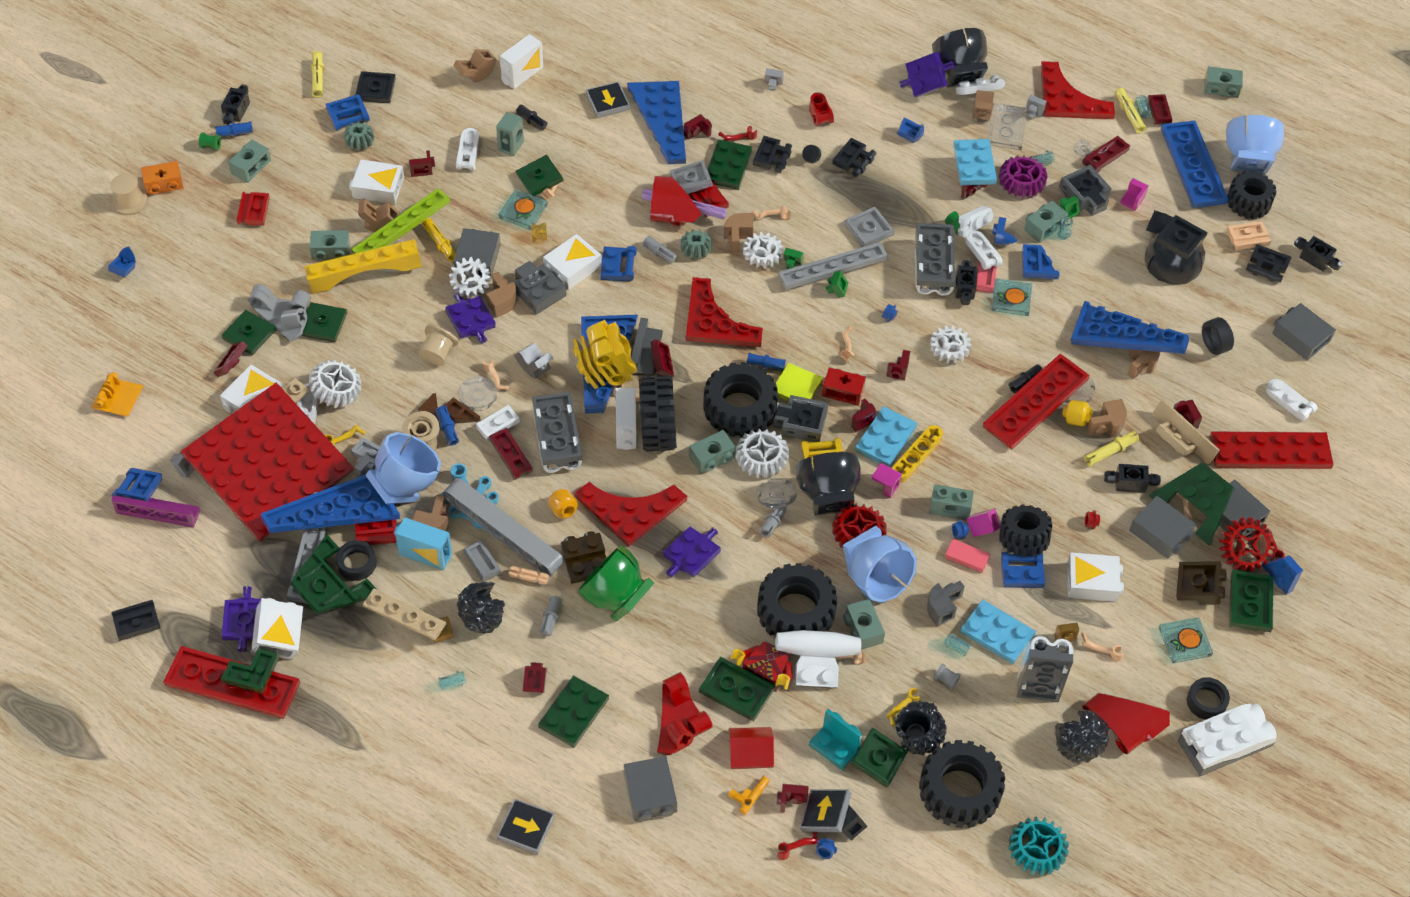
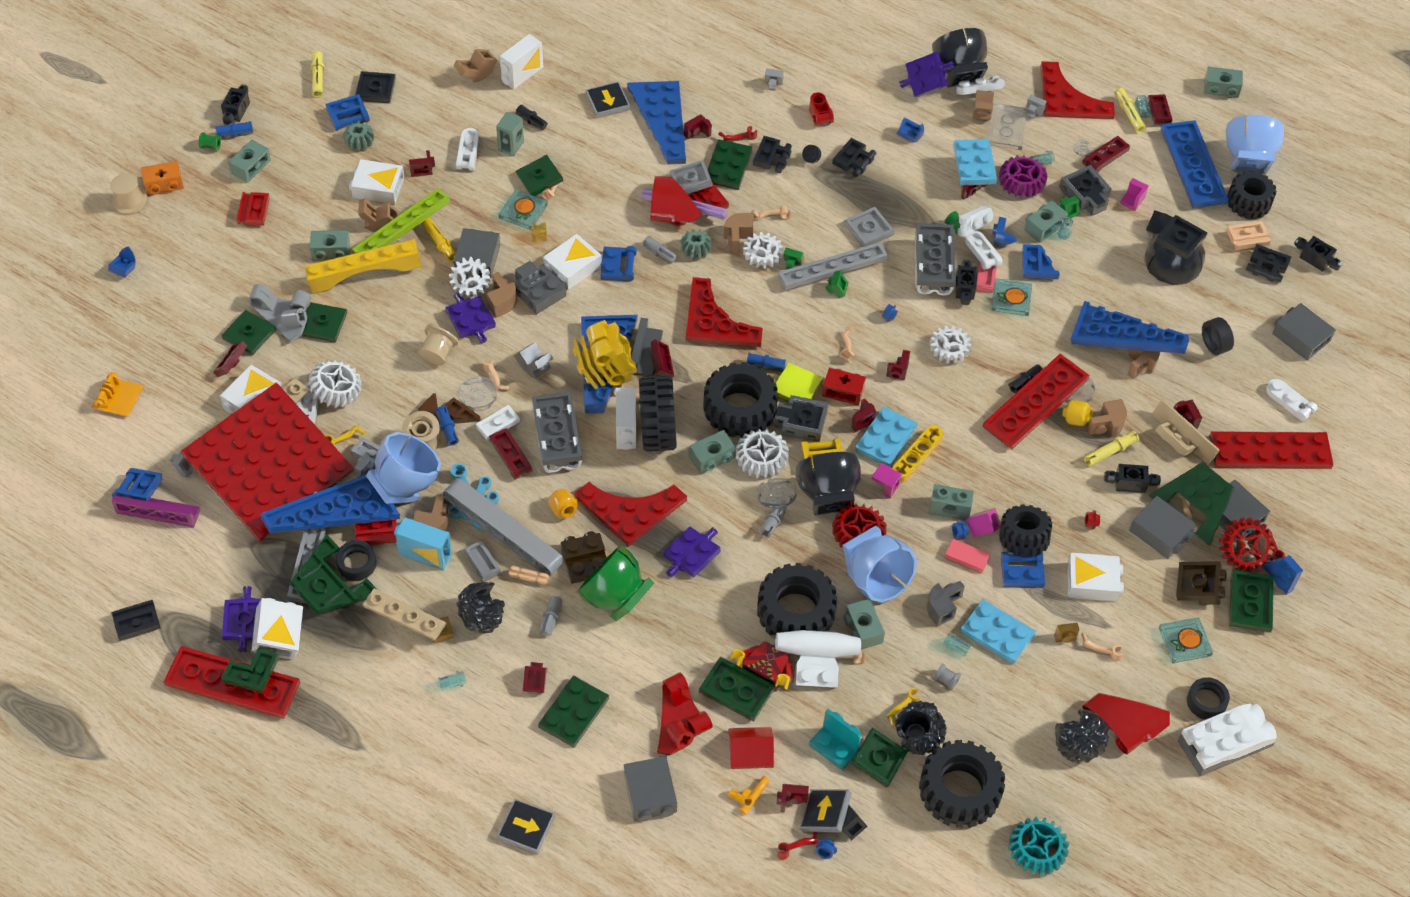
(1044, 669): dark grey piece -> none

